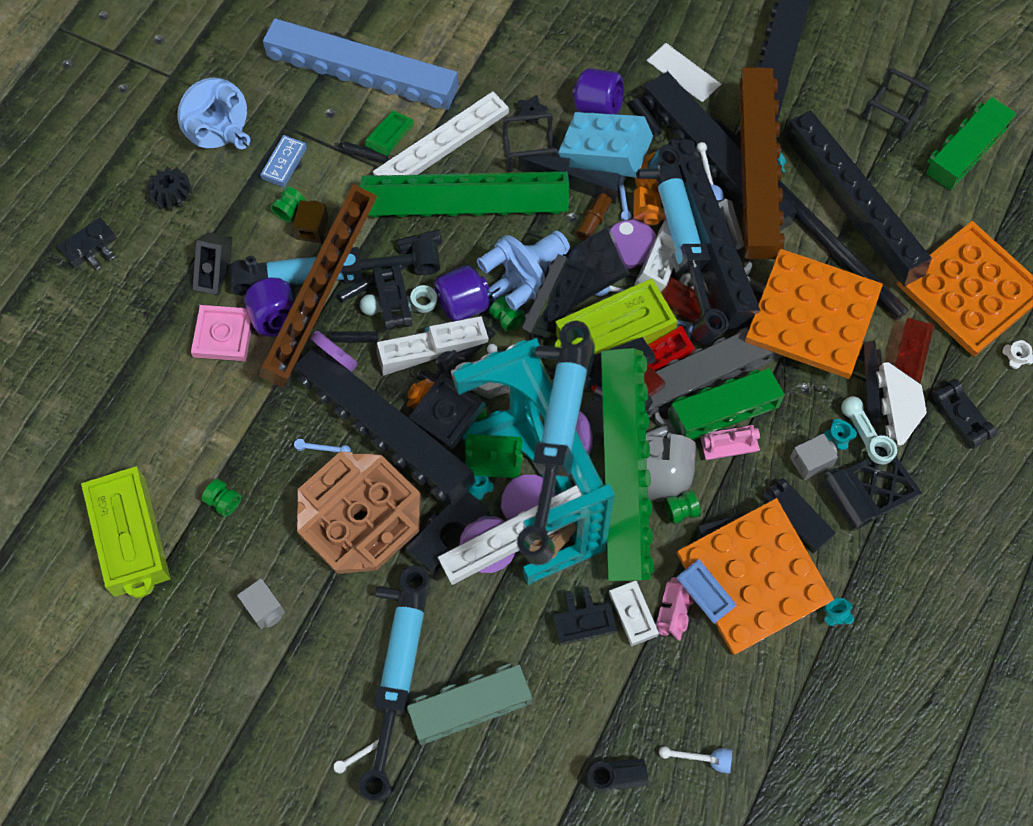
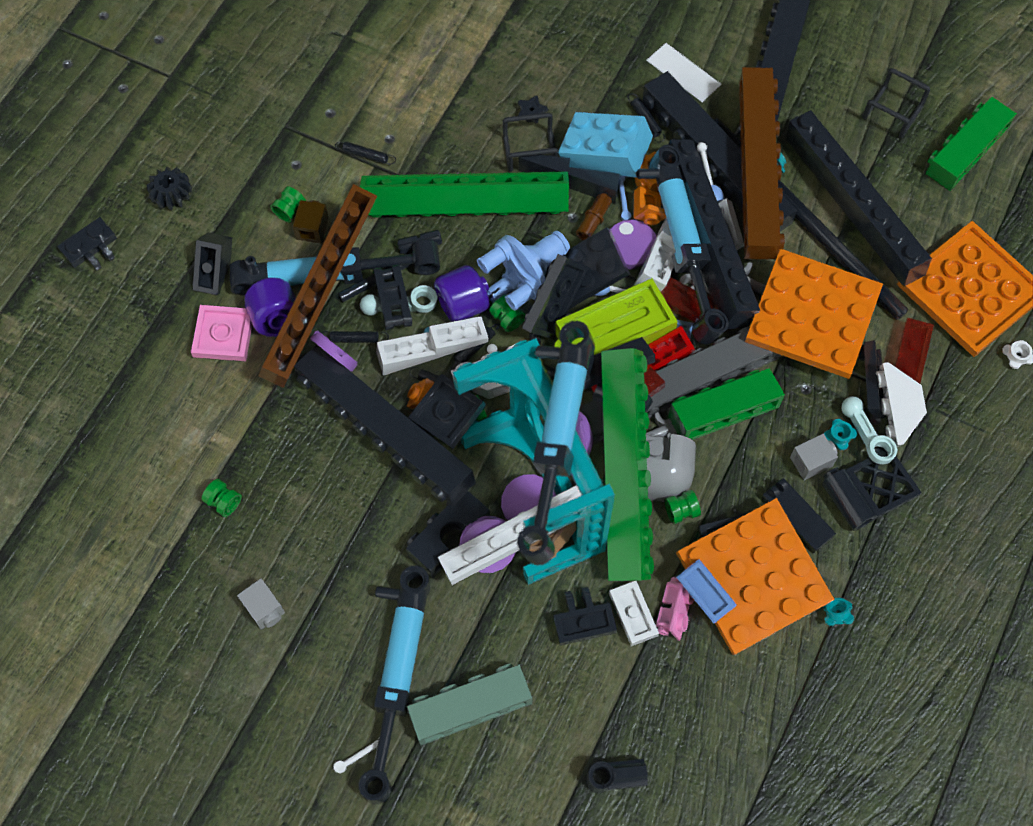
(125, 533): lime piece -> none
(213, 114): light blue piece -> none
(283, 161): medium blue tile -> none
(301, 445): light blue hinge -> none
(354, 485): nougat piece -> none
(361, 64): medium blue brick -> none
(389, 133): green tile -> none
(446, 137): white plate -> none
(447, 361): black plate -> none
(481, 487): teal plate -> none
(493, 455): green hinge -> none
(599, 92): dark purple head -> none
(719, 759): hinge -> none
(730, 442): bright pink hinge -> none
(963, 414): black plate -> none

